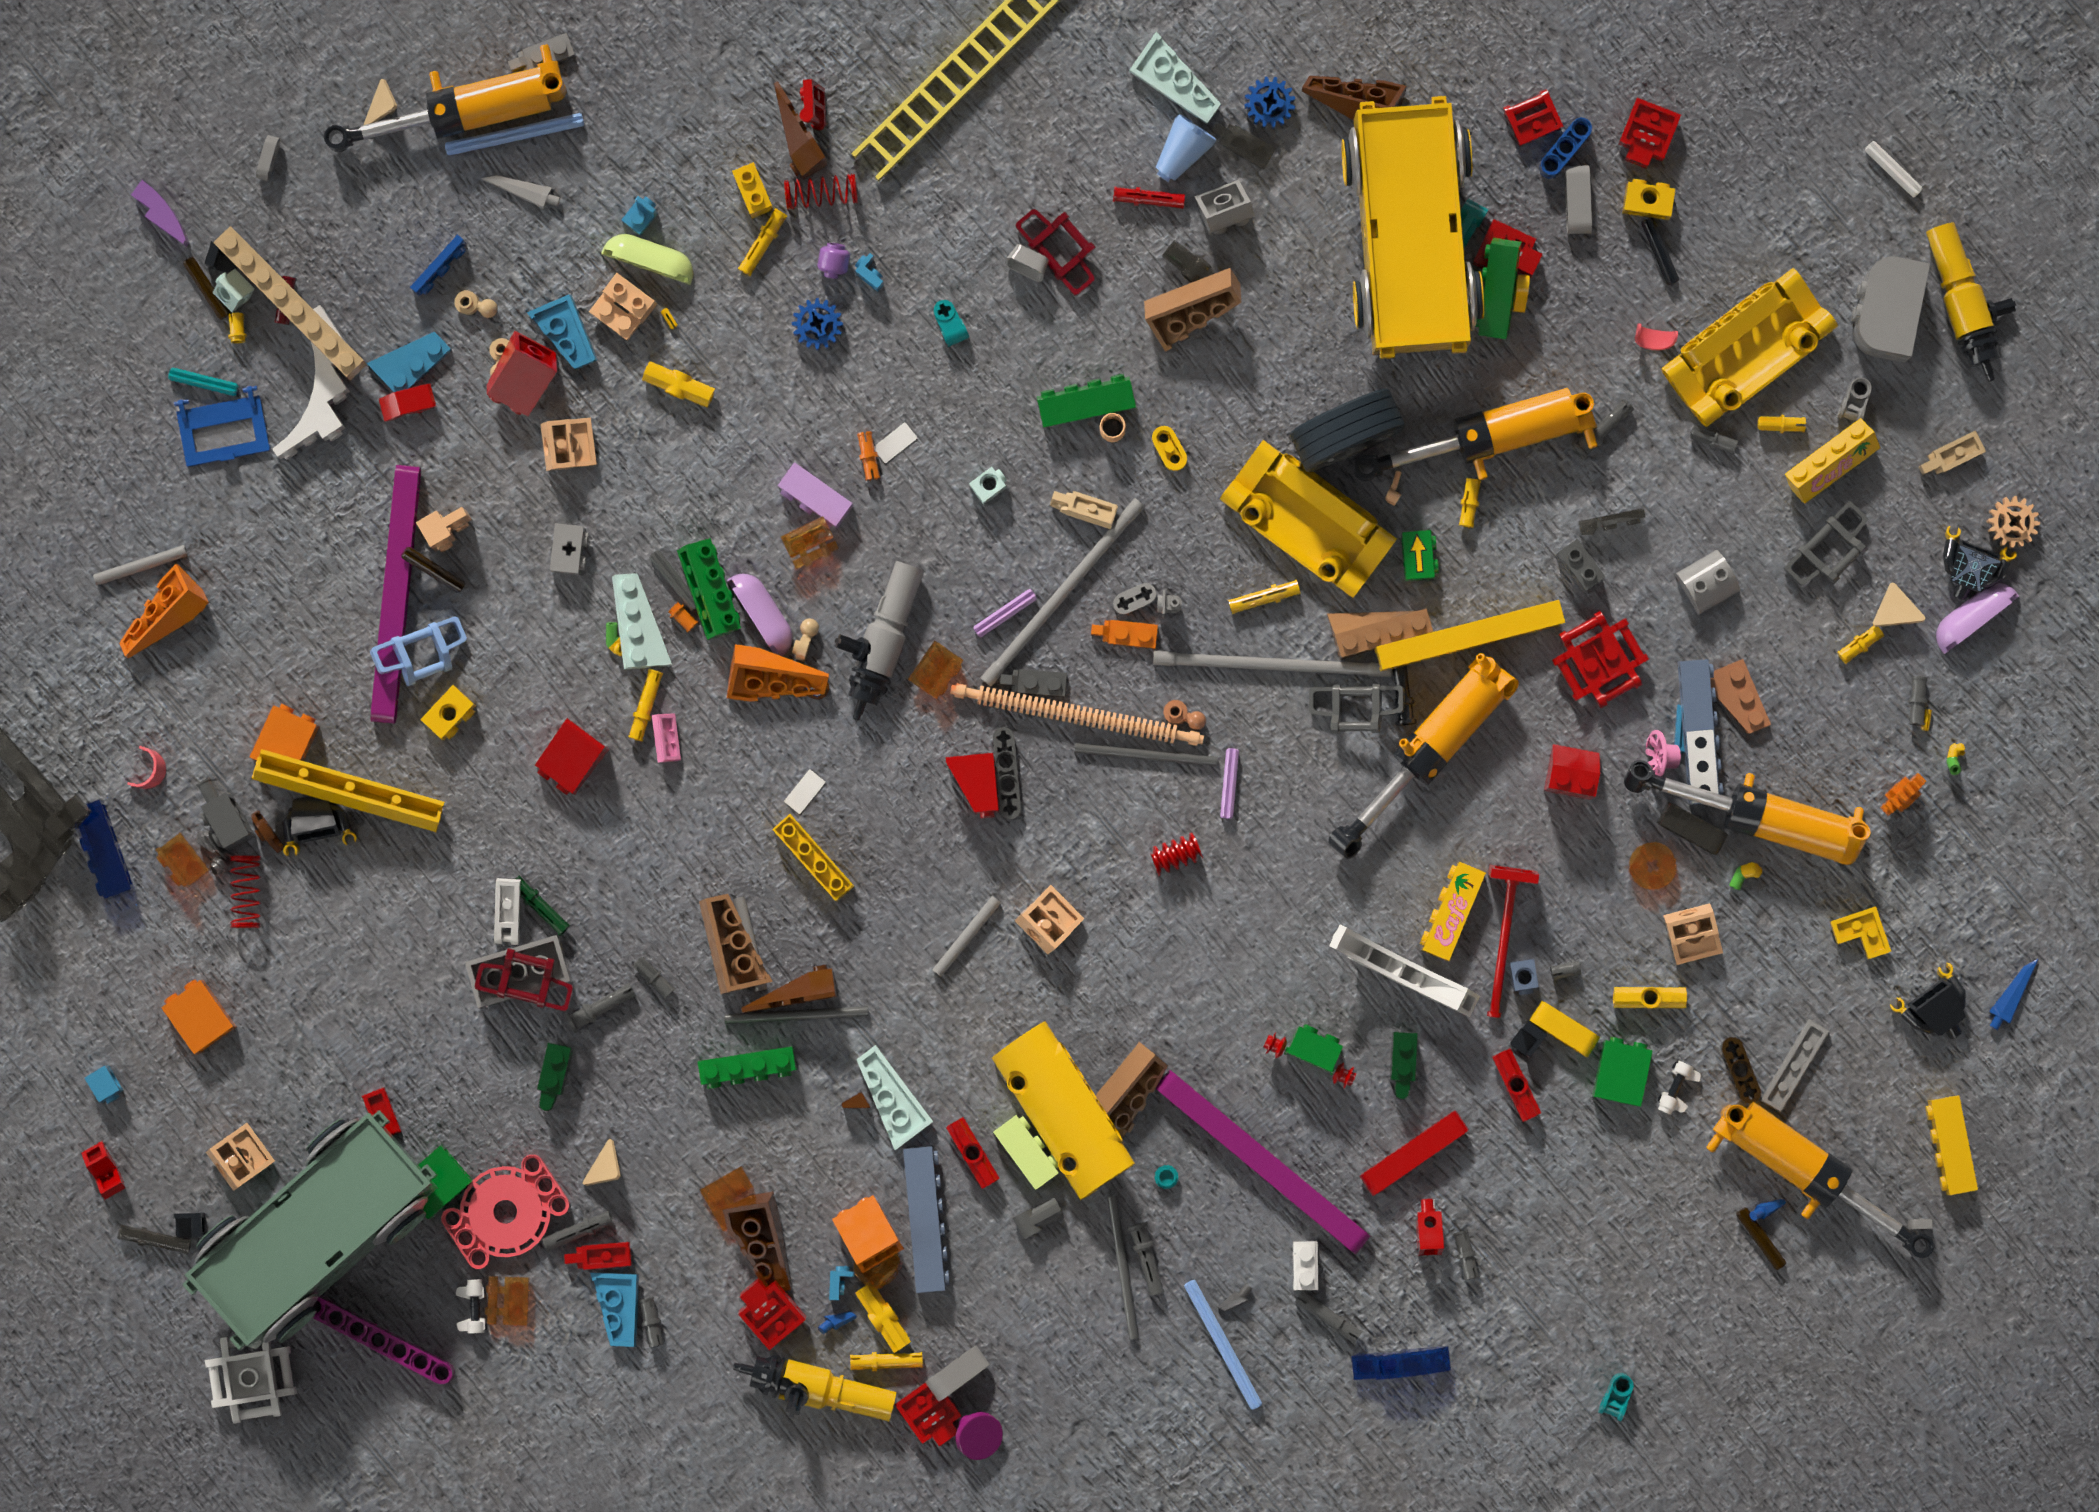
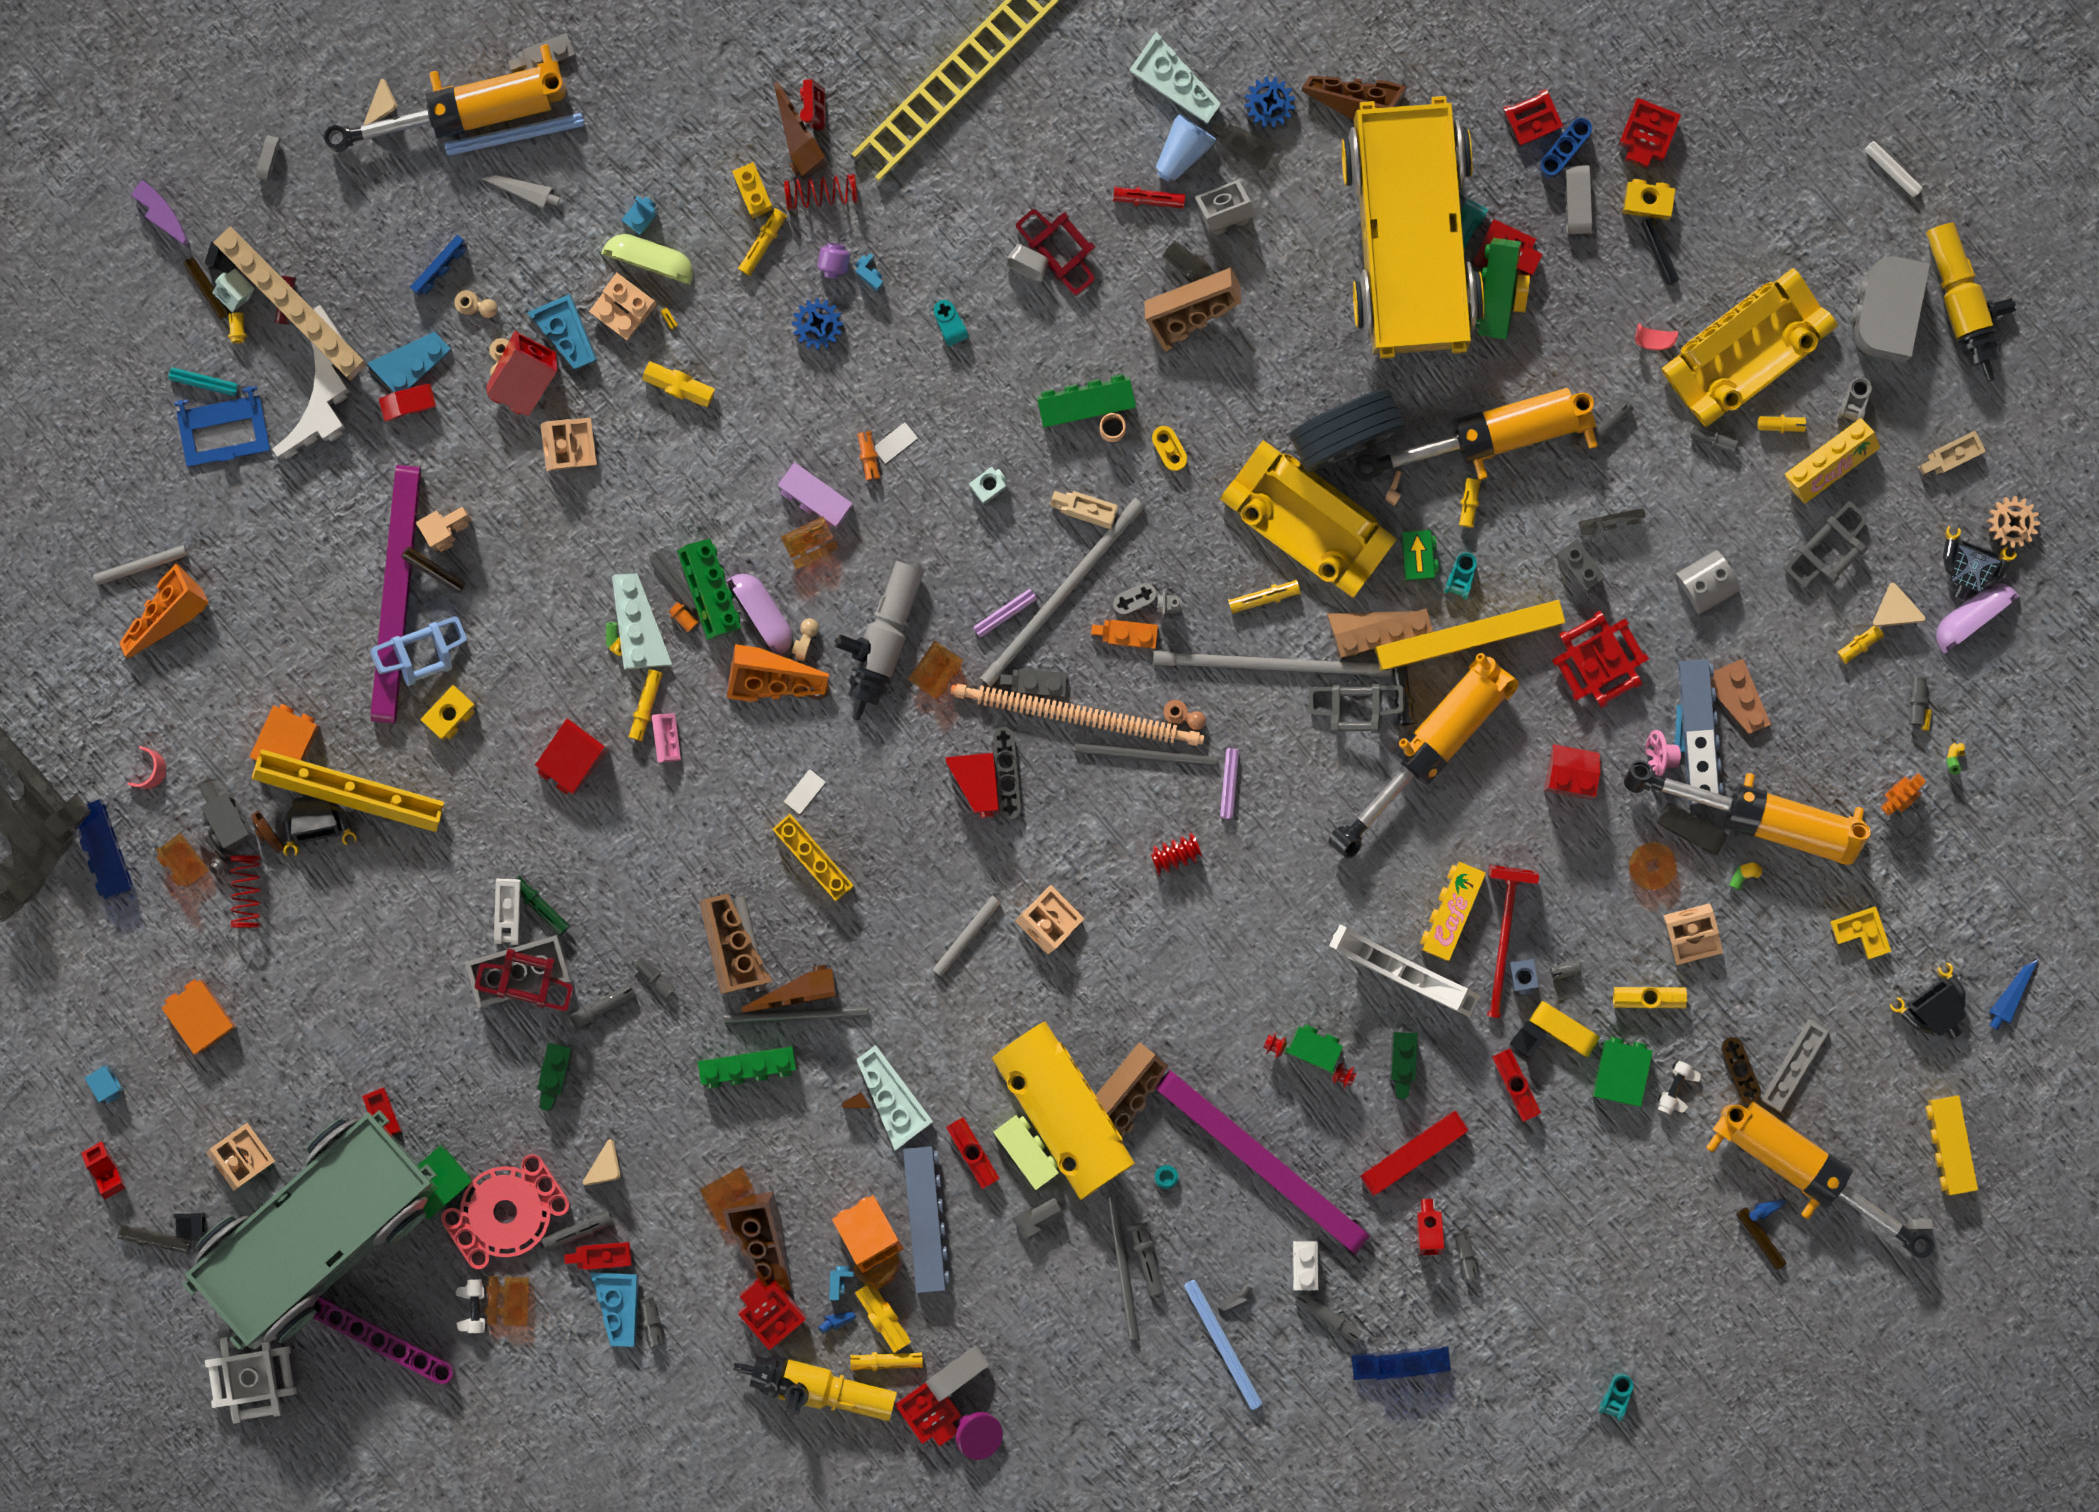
(563, 537): light grey brick -> none
(1461, 577): none -> teal piece

